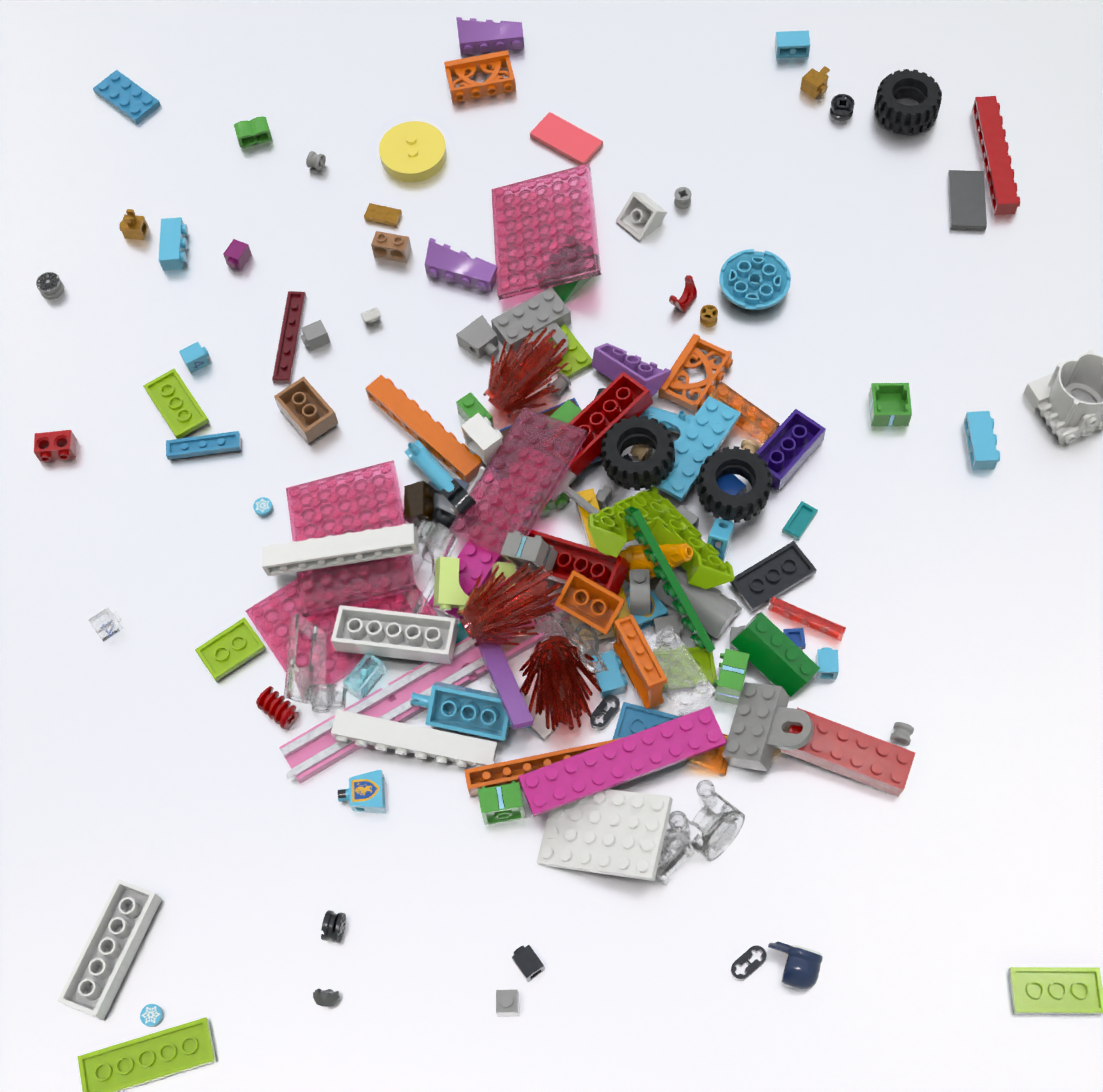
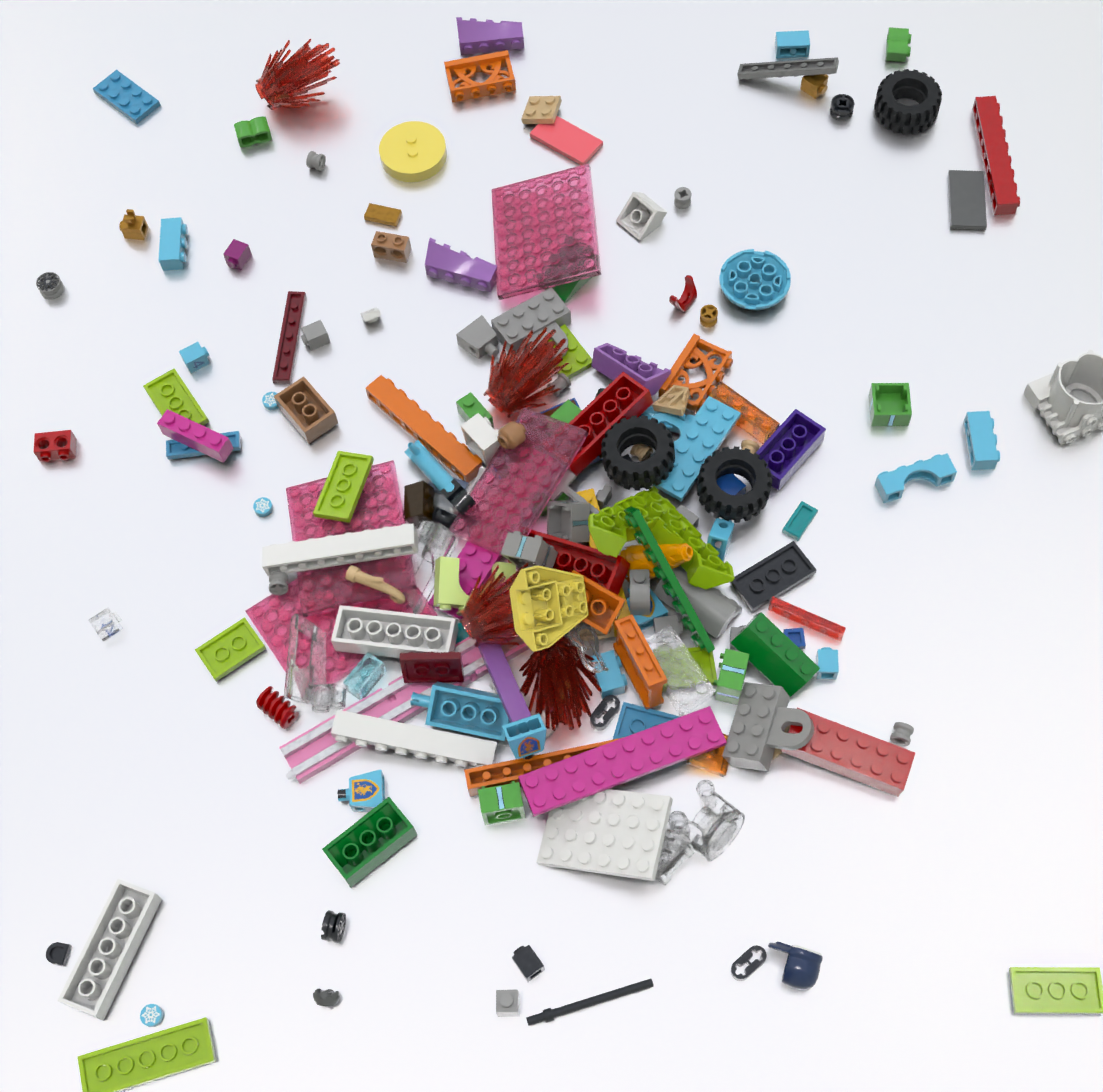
(58, 953): none -> black tile
(195, 435): none -> dark pink brick
(269, 401): none -> medium azure tile
(278, 583): none -> light grey wheel
(288, 79): none -> clear red plant
(343, 486): none -> lime plate
(355, 575): none -> tan plant
(370, 841): none -> green slope
(432, 667): none -> dark red plate
(511, 435): none -> medium nougat head
(526, 736): none -> medium azure torso
(541, 110): none -> tan plate
(546, 605): none -> light yellow wedge
(549, 1014): none -> black bar
(568, 520): none -> light grey container
(673, 401): none -> tan wing
(788, 68): none -> flat silver plate
(897, 44): none -> bright green brick
(936, 470): none -> medium azure arch

